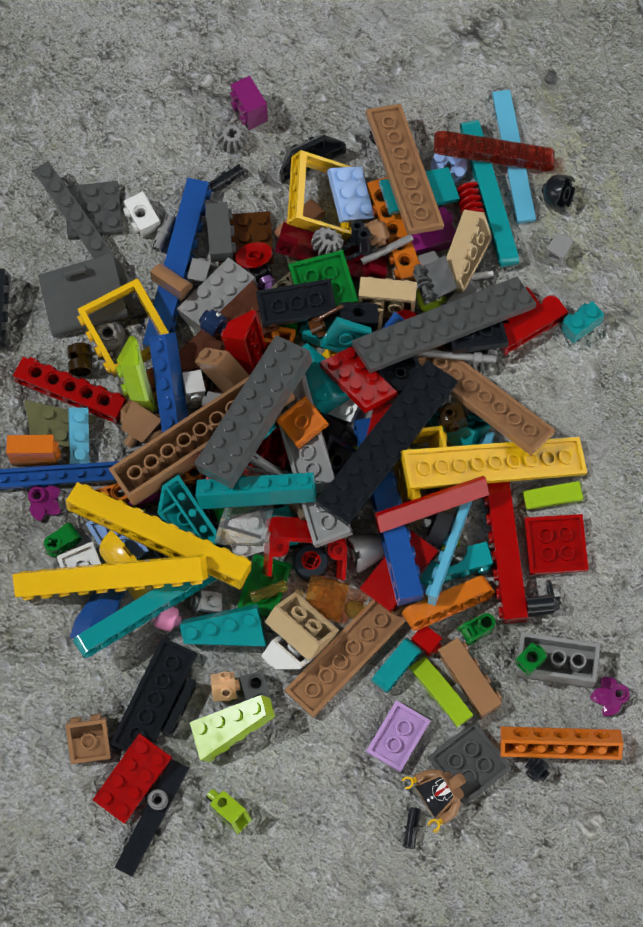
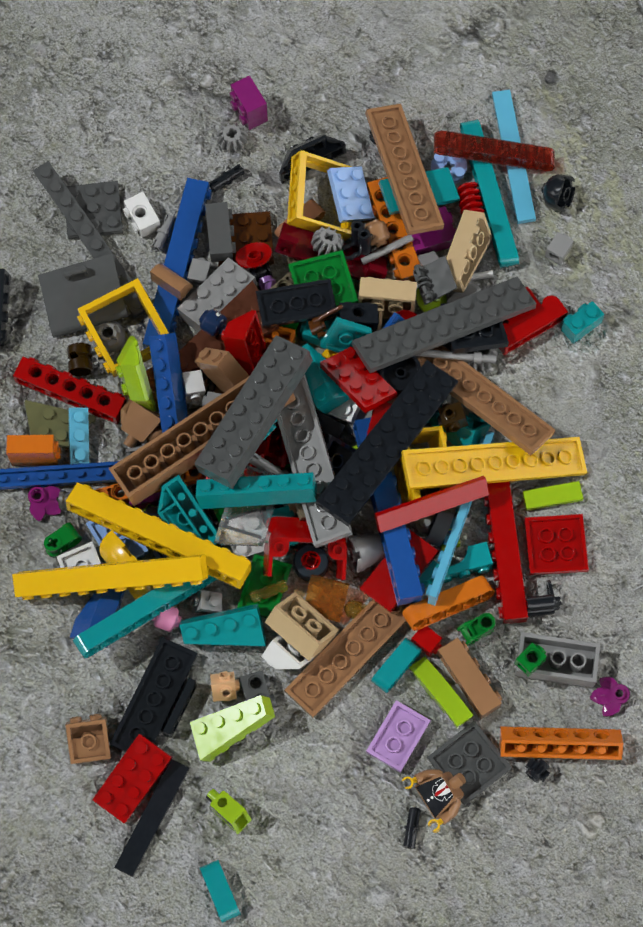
(157, 793): light grey plate -> none
(220, 891): none -> teal beam
(302, 422): orange tile -> none

